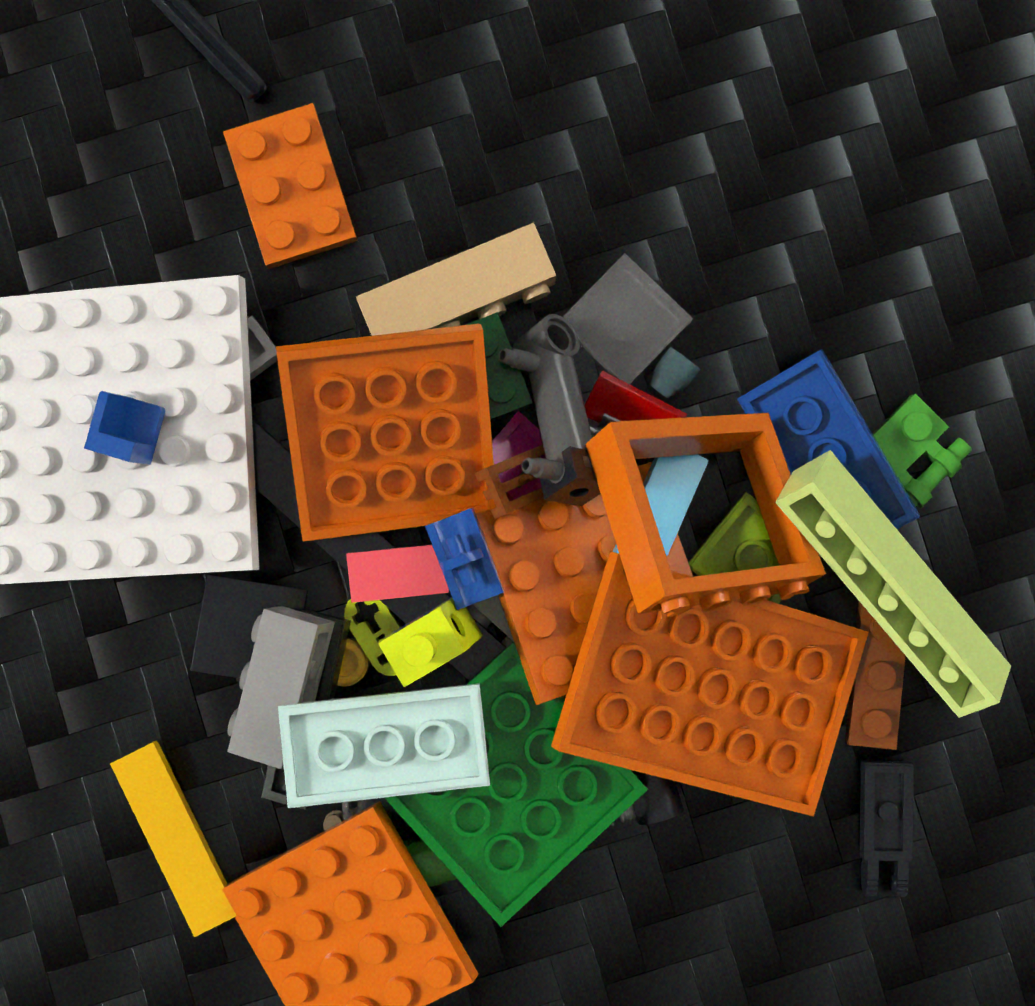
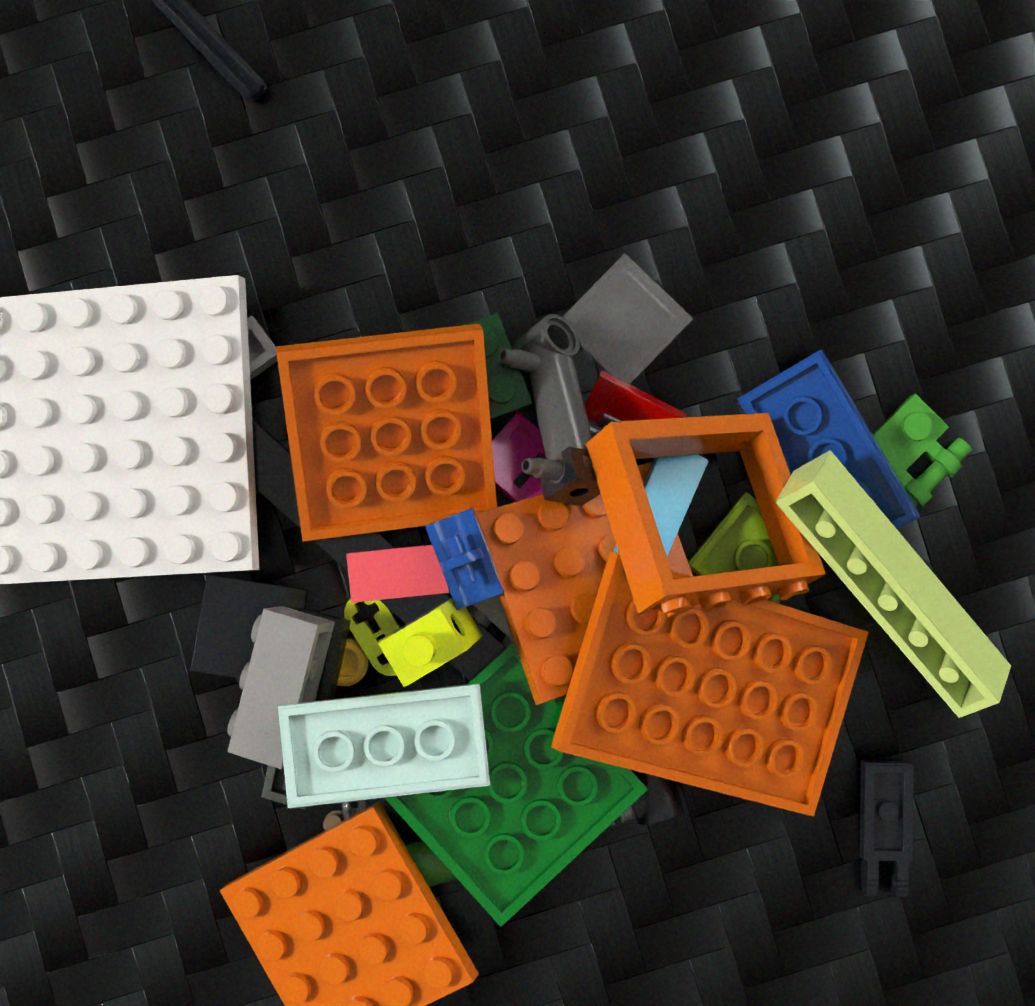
(125, 428): blue panel -> none
(174, 837): yellow tile -> none
(290, 186): orange plate -> none
(463, 286): tan brick -> none
(498, 490): dark orange tile -> none
(673, 373): clear light blue hose -> none
(876, 689): dark orange plate -> none

